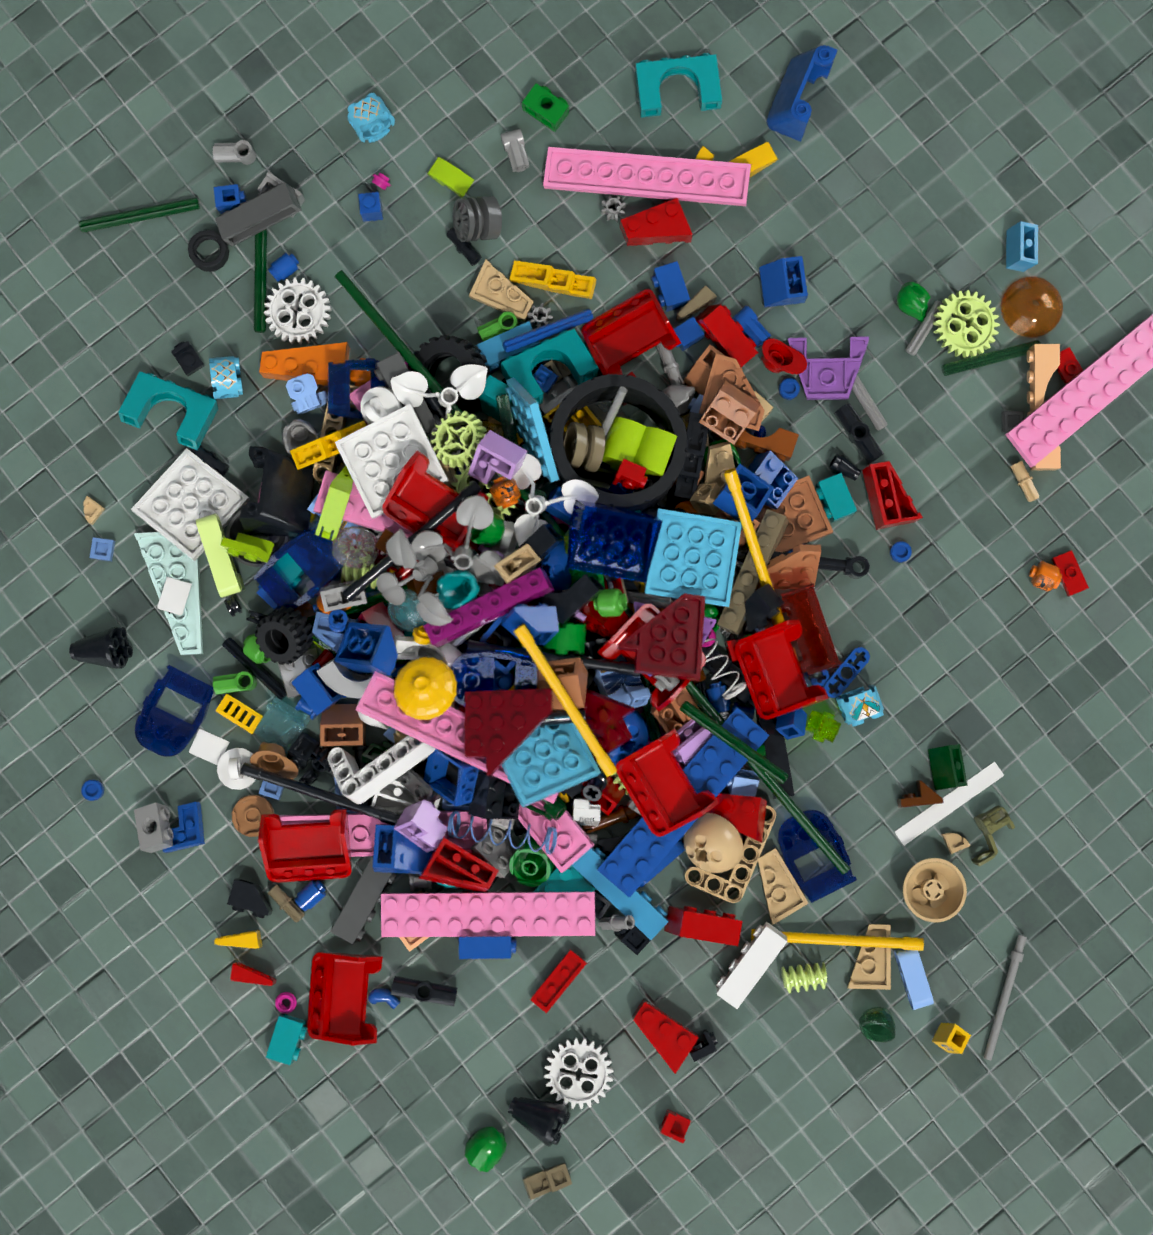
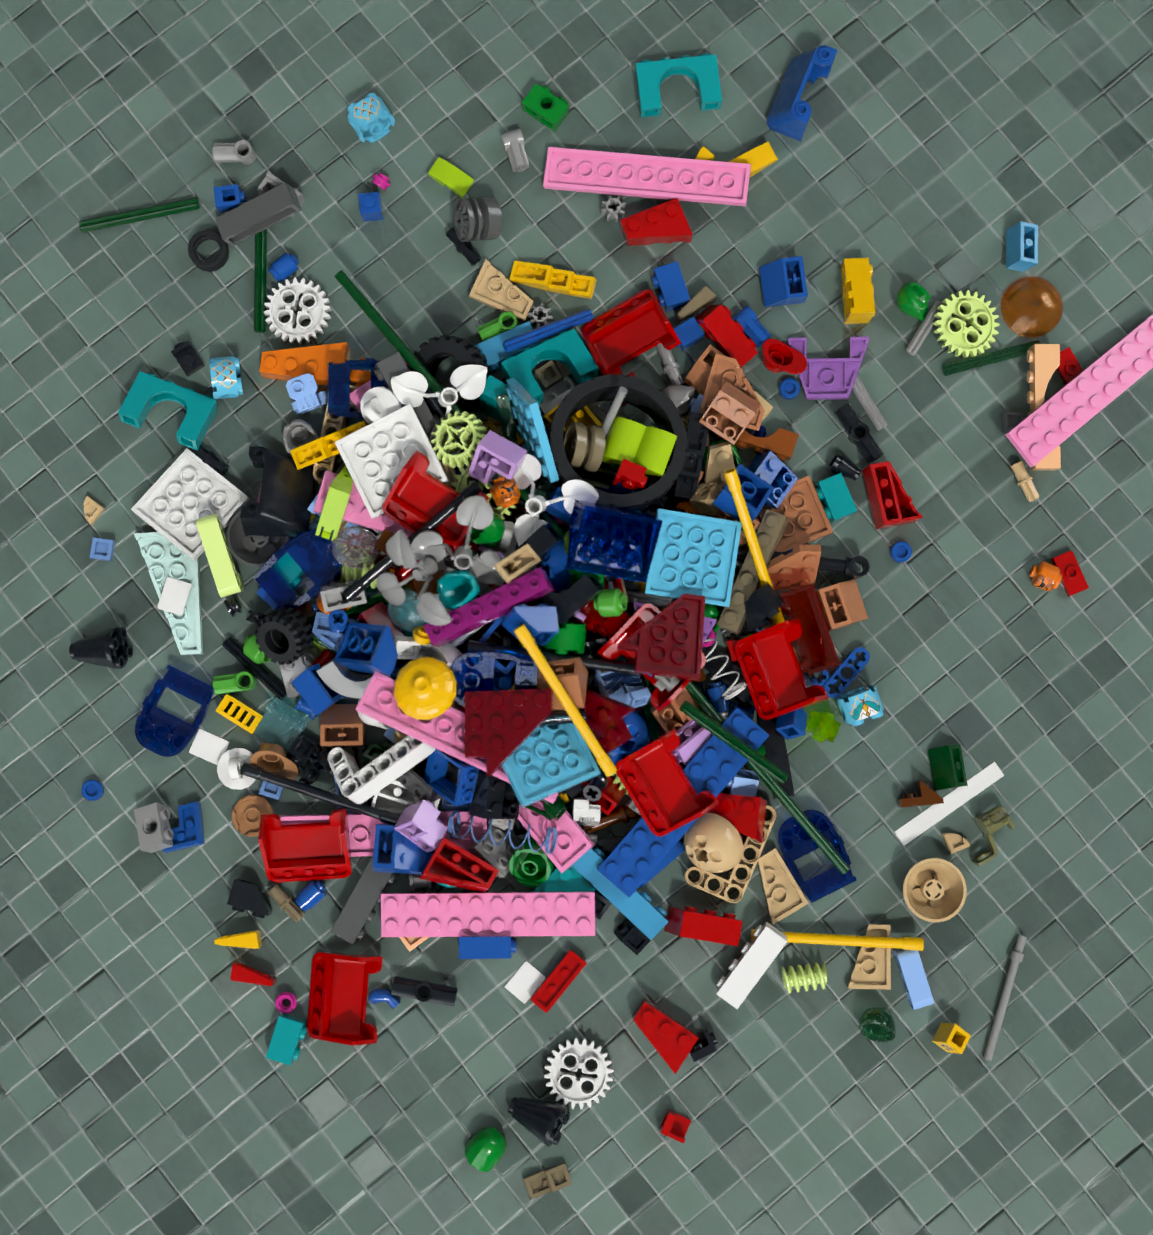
(249, 547): lime bracket -> none
(525, 982): none -> white sticker
(545, 378): blue tile -> none
(616, 922): light grey axle -> none
(841, 604): none -> nougat slope
(857, 290): none -> yellow wedge

